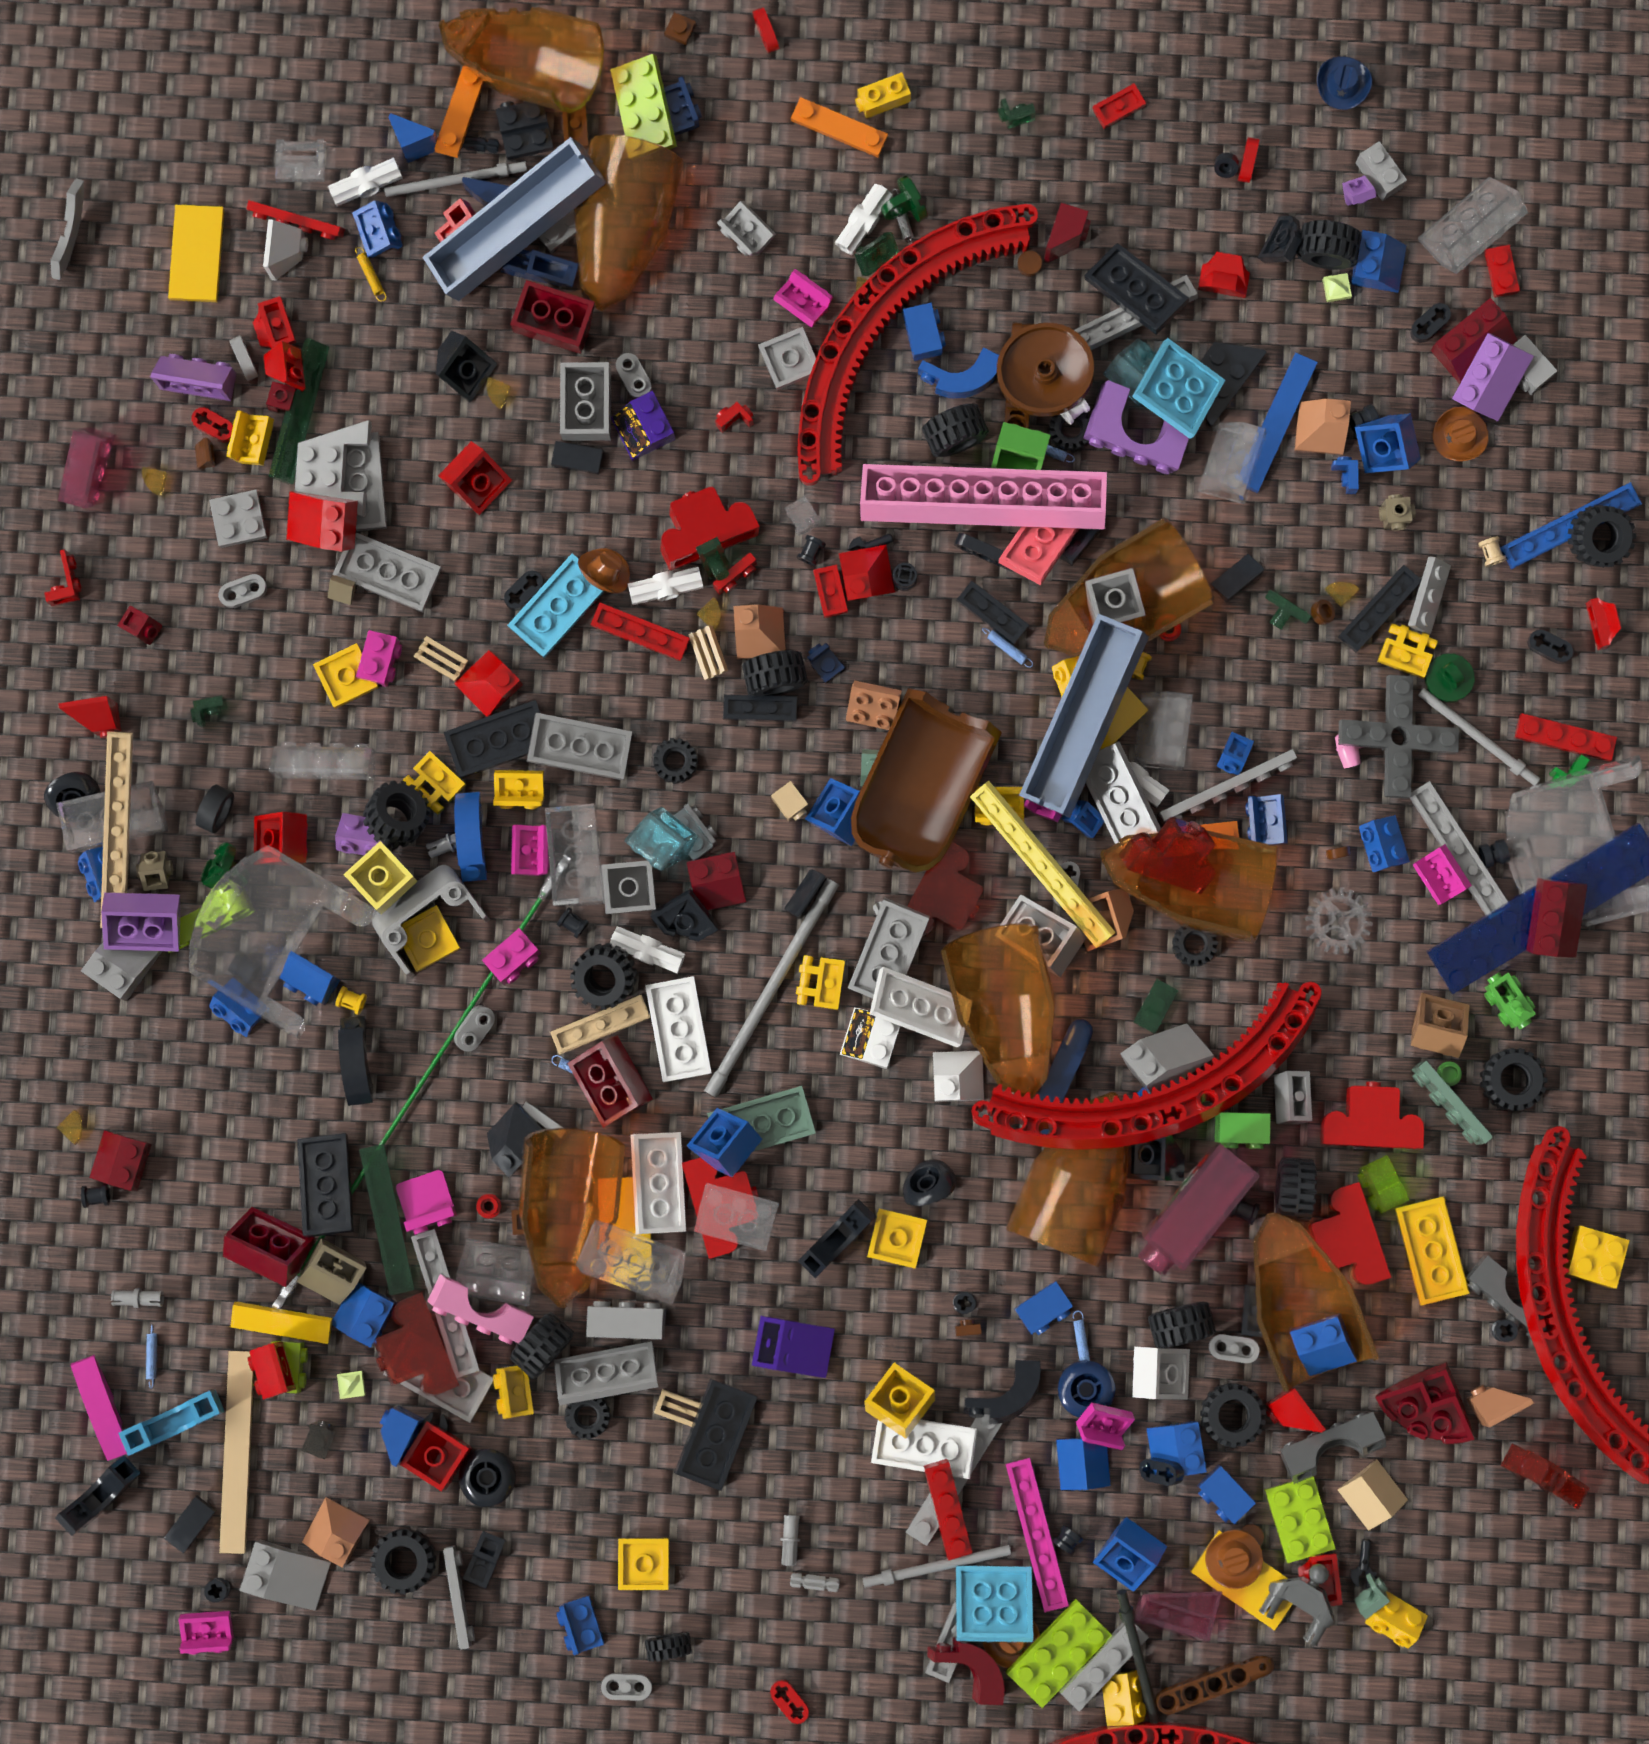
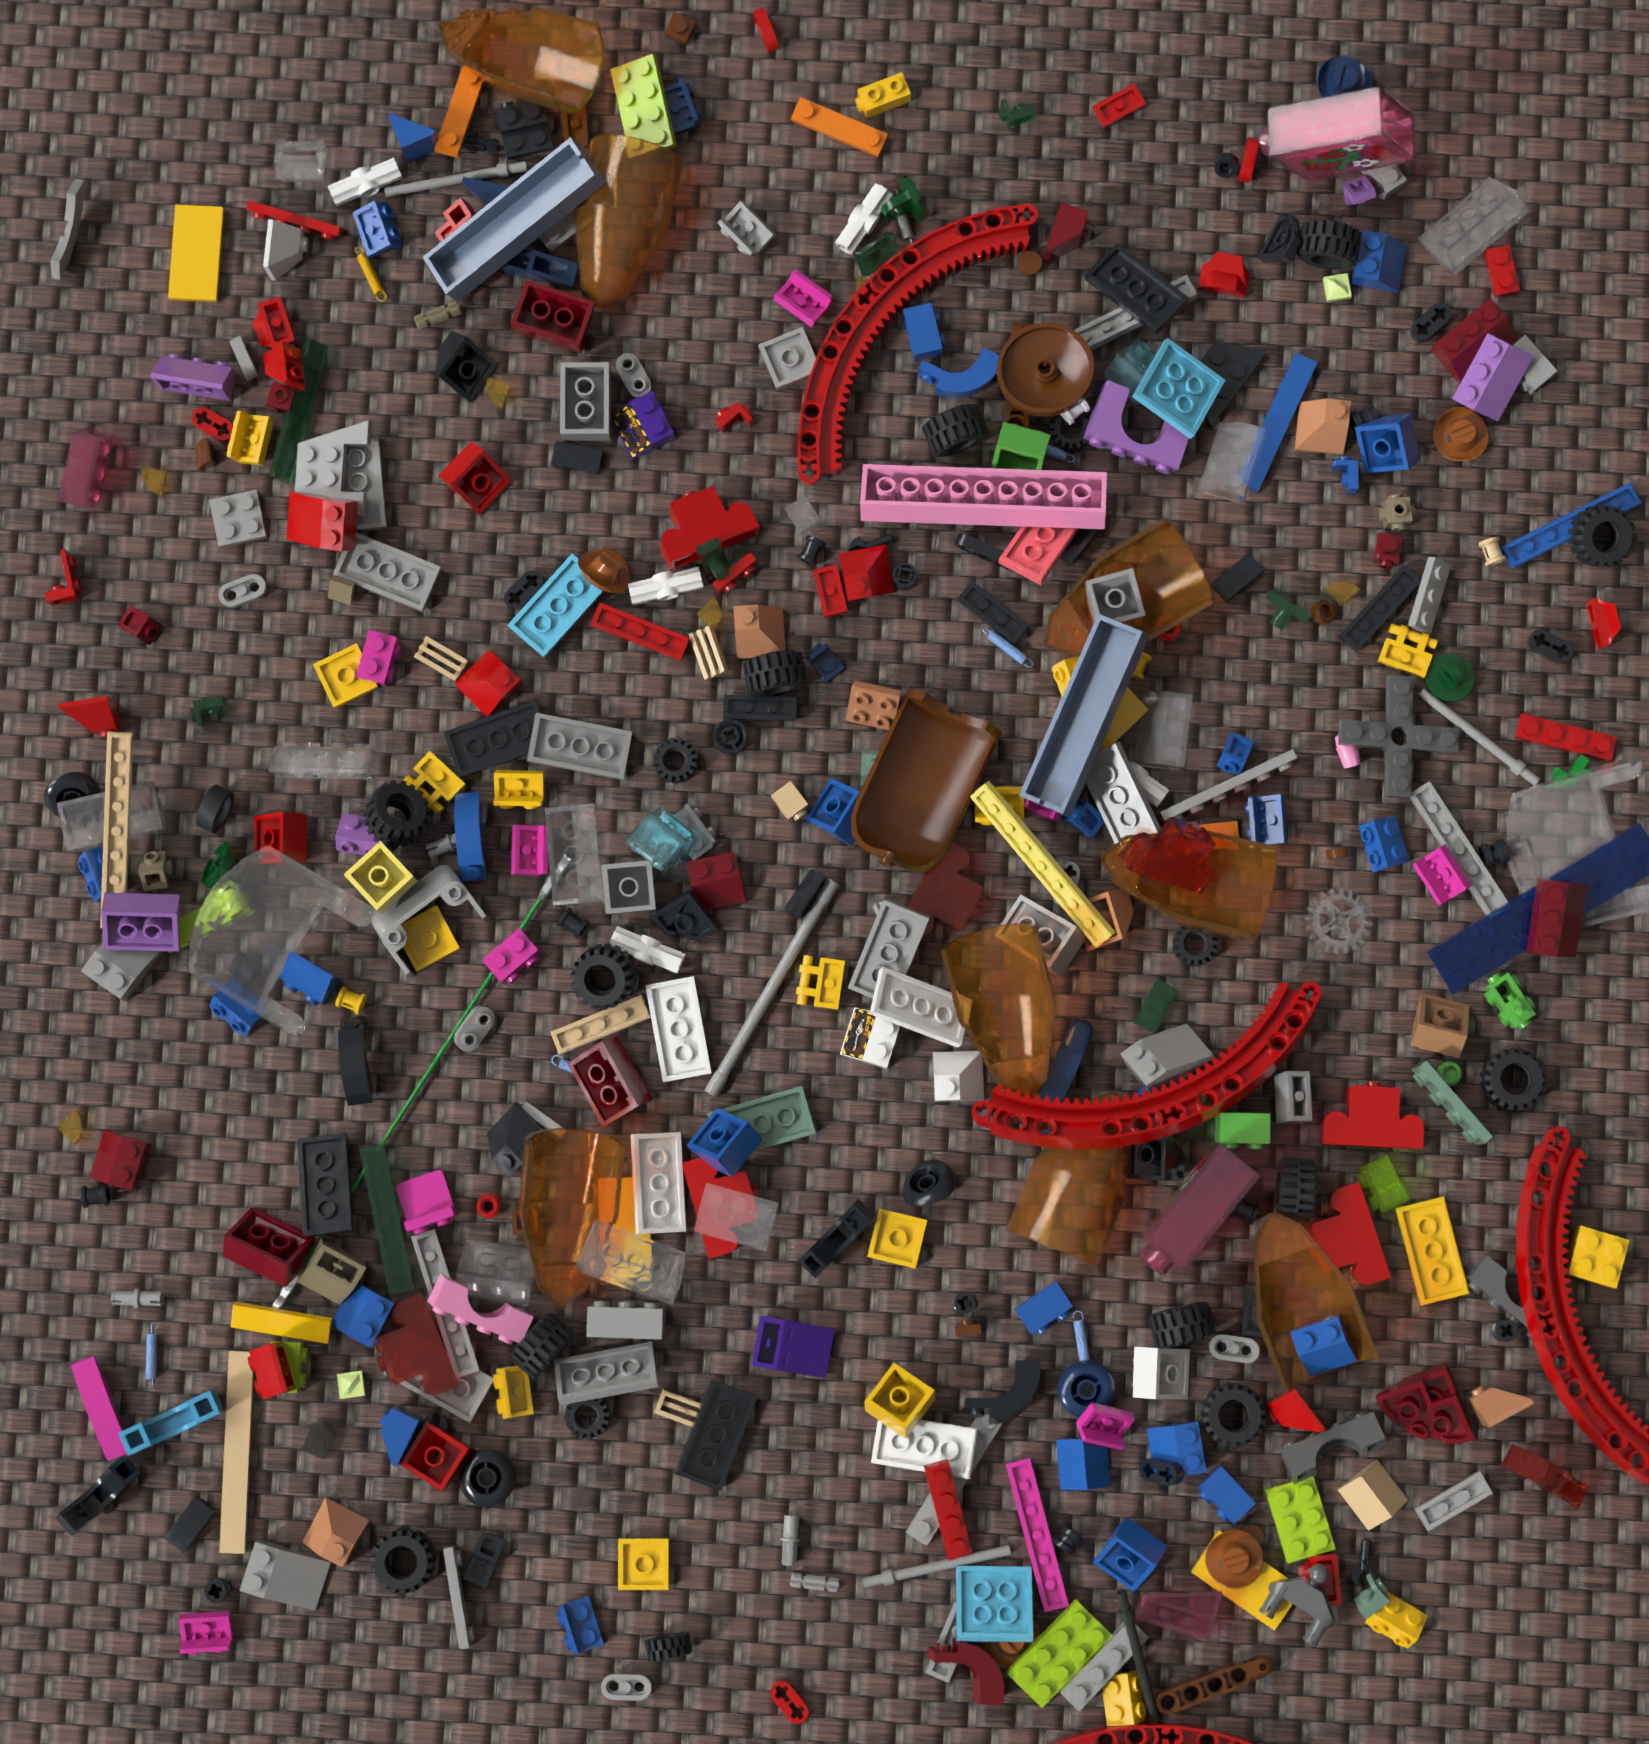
(437, 315): none -> dark tan axle
(730, 736): none -> black wheel
(1340, 134): none -> clear pink brick
(1387, 550): none -> dark red bracket
(1453, 1501): none -> light grey plate

